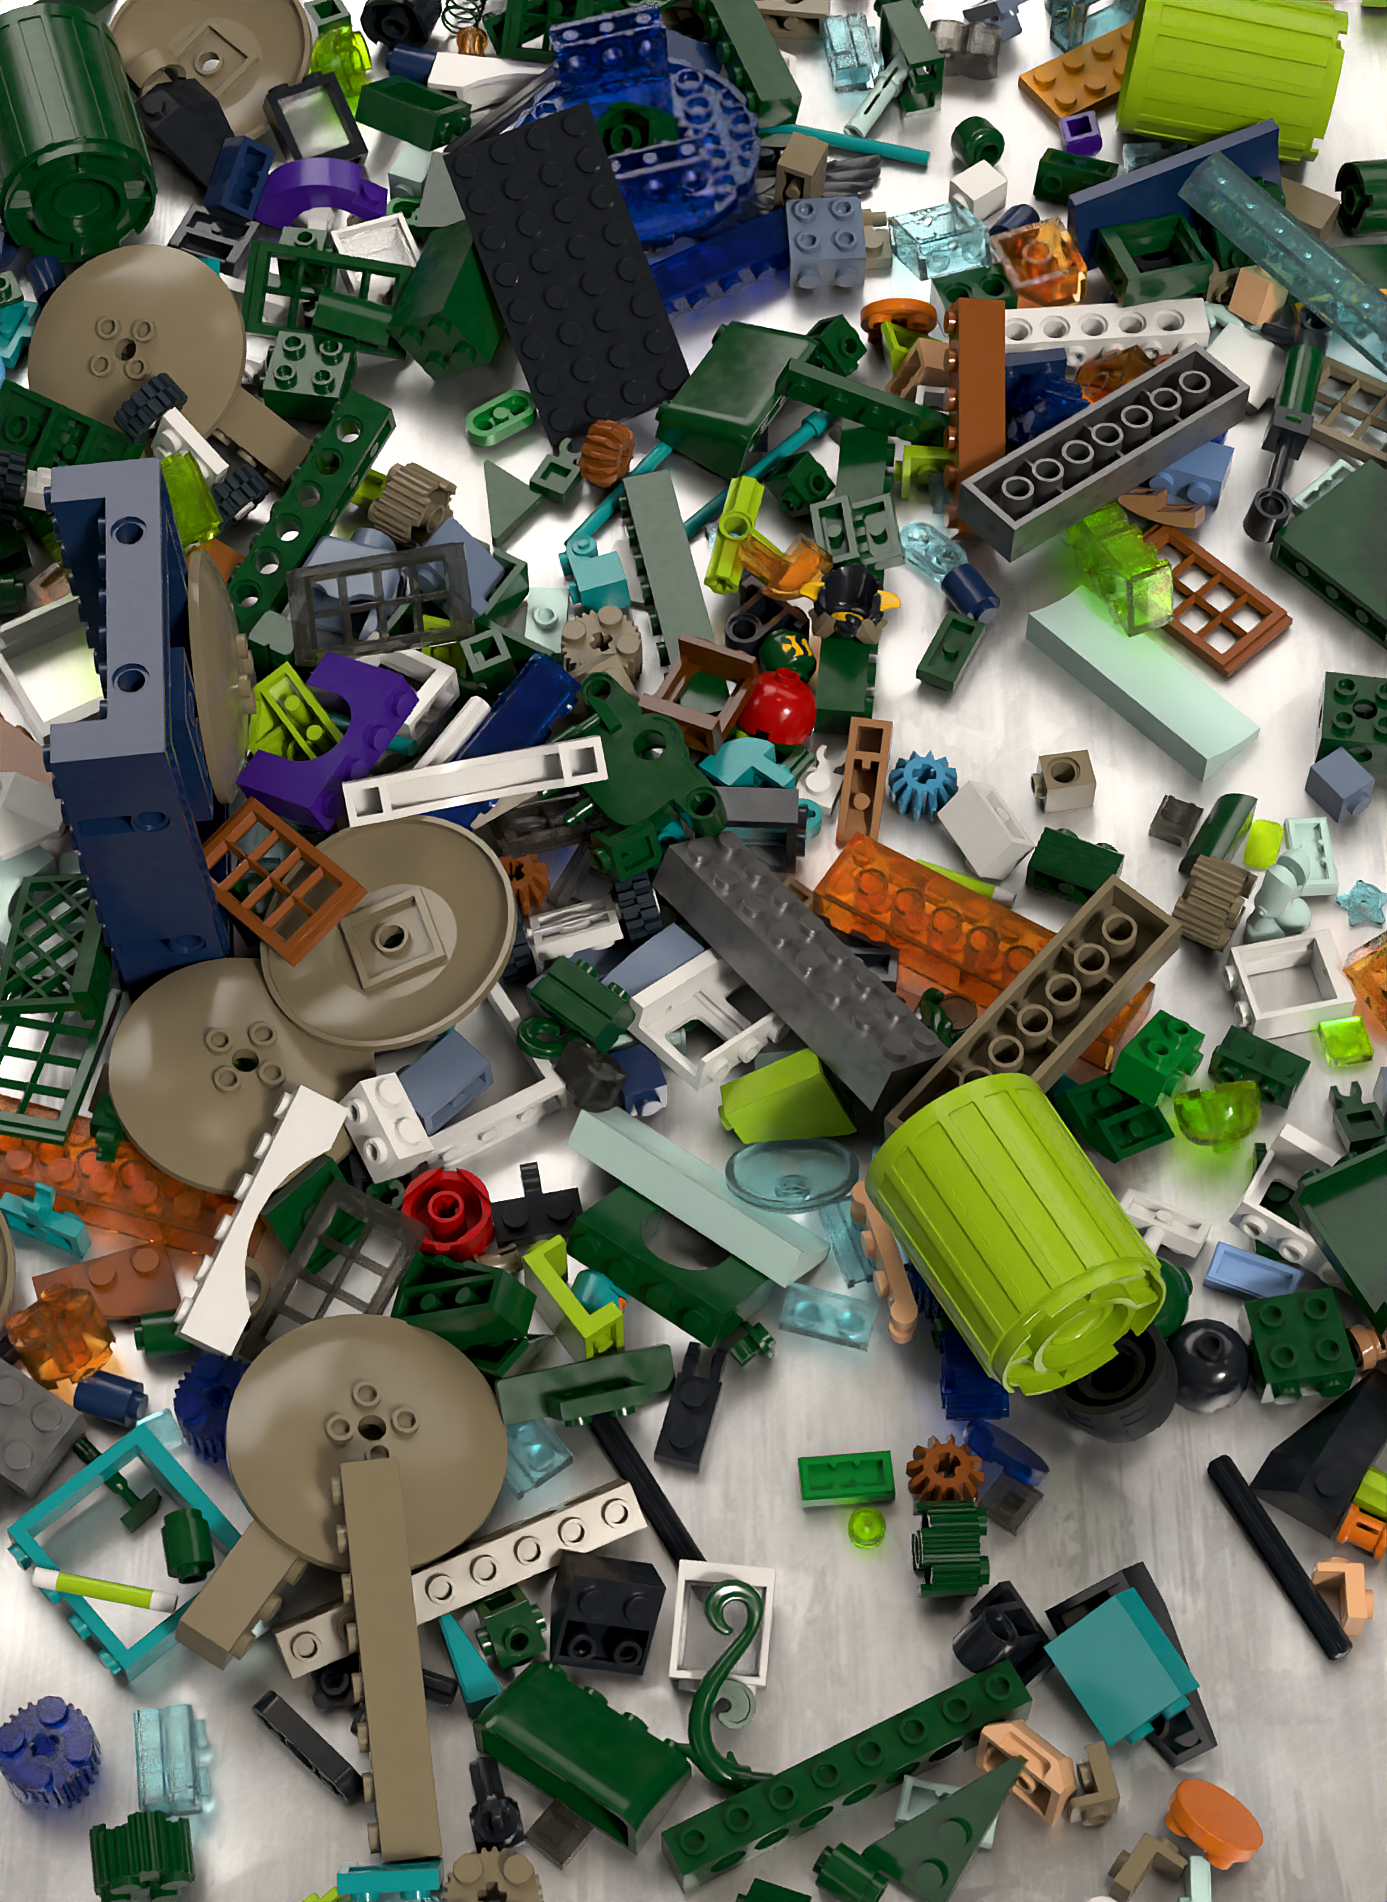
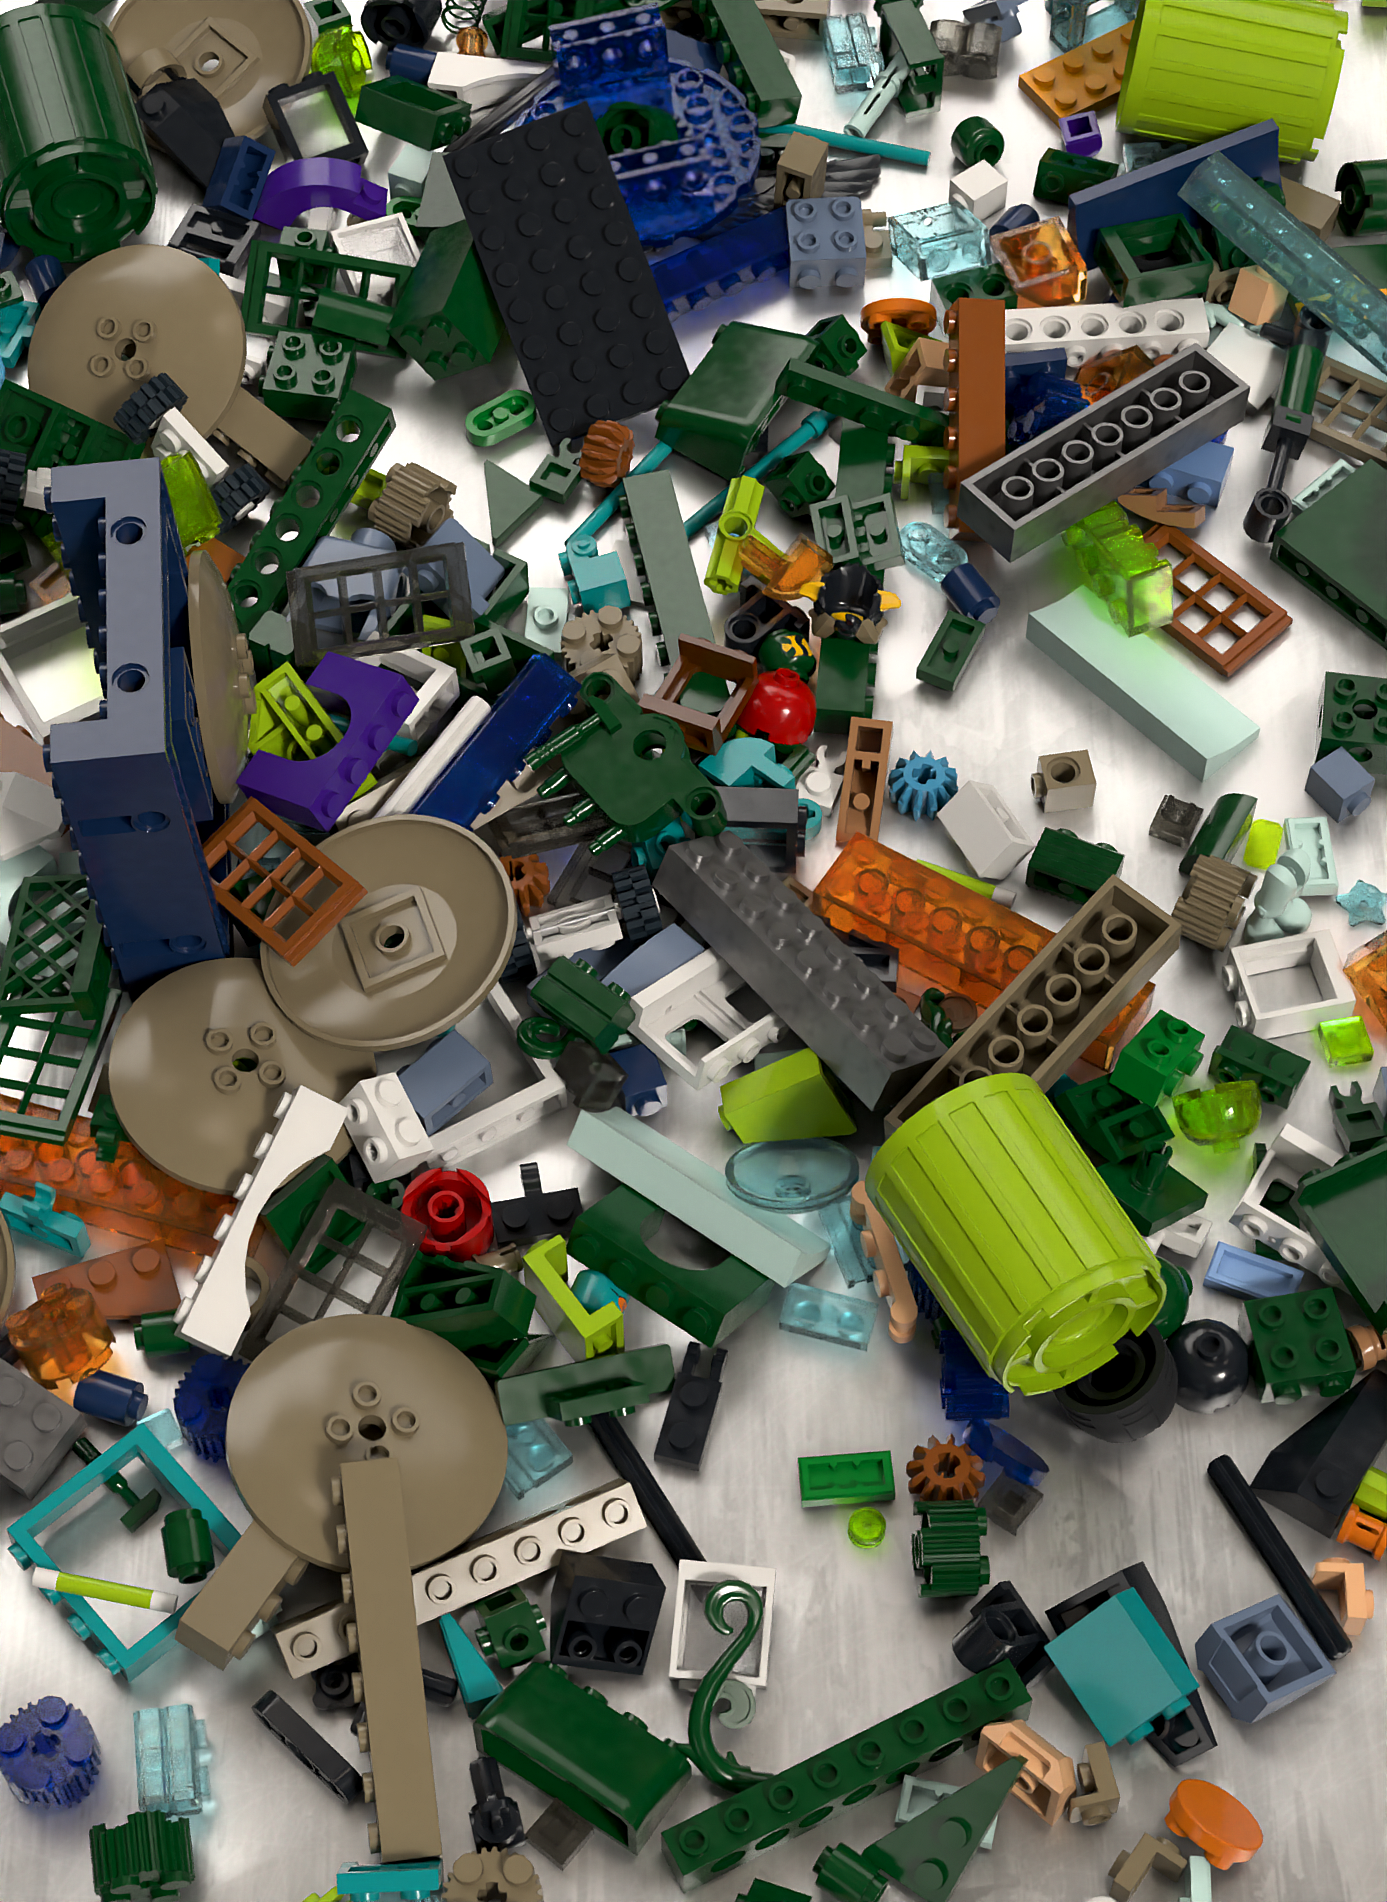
(474, 780): white arch -> none
(627, 851): dark green bracket -> none
(751, 1345): dark green plate -> none
(1151, 1189): none -> dark green tile
(1261, 1659): none -> sand blue slope

